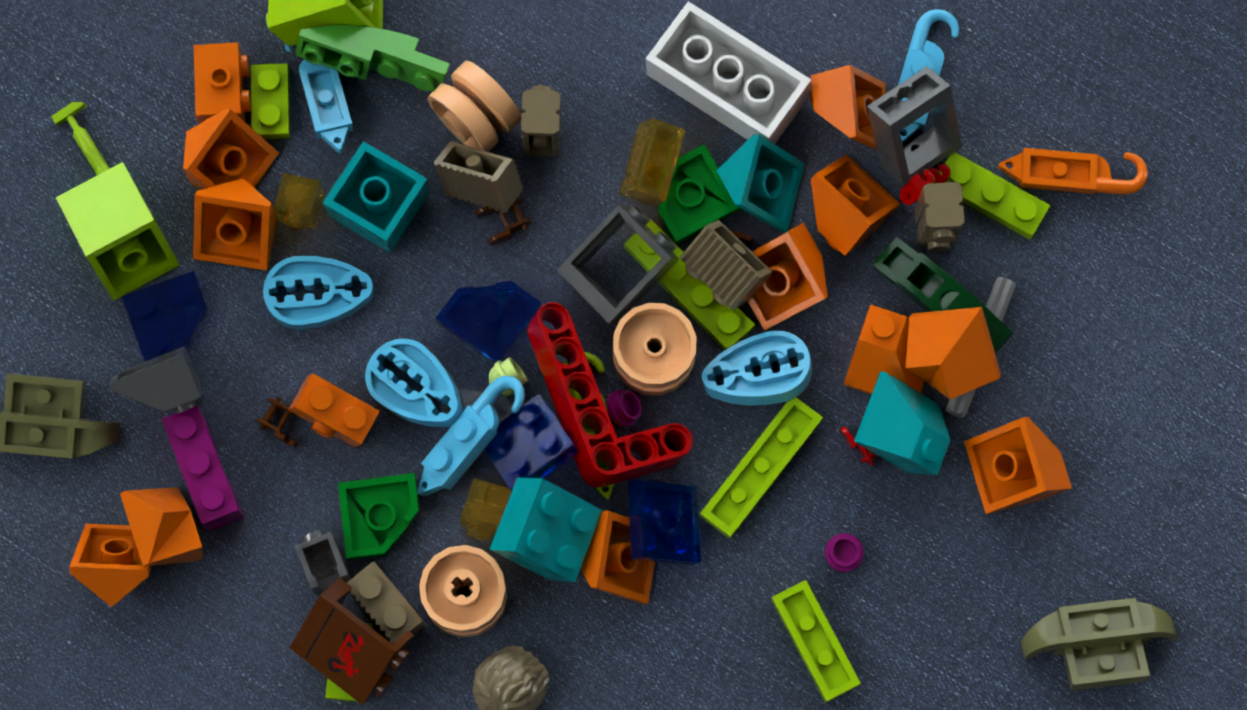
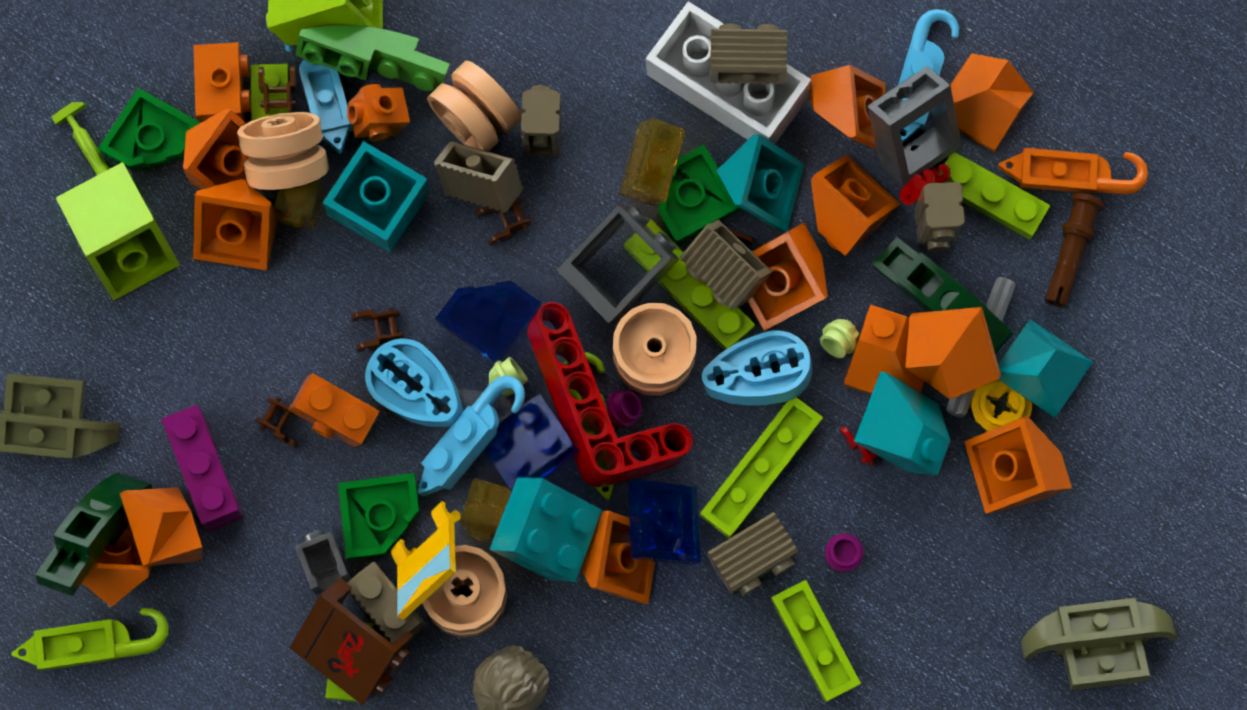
(85, 533): none -> dark green slope
(89, 643): none -> lime plate
(147, 133): none -> green plate
(161, 382): dark grey slope -> none
(166, 314): clear blue plate -> none
(283, 150): none -> light nougat wheel
(291, 87): none -> reddish brown piece
(309, 271): medium azure piece -> none
(378, 112): none -> orange brick
(390, 315): none -> reddish brown piece
(429, 565): none -> yellow flag
(748, 54): none -> dark tan brick
(753, 554): none -> dark tan brick
(839, 338): none -> yellowish green plate
(984, 410): none -> yellow gear
(988, 99): none -> orange slope
(1043, 368): none -> teal slope
(1077, 234): none -> reddish brown pin

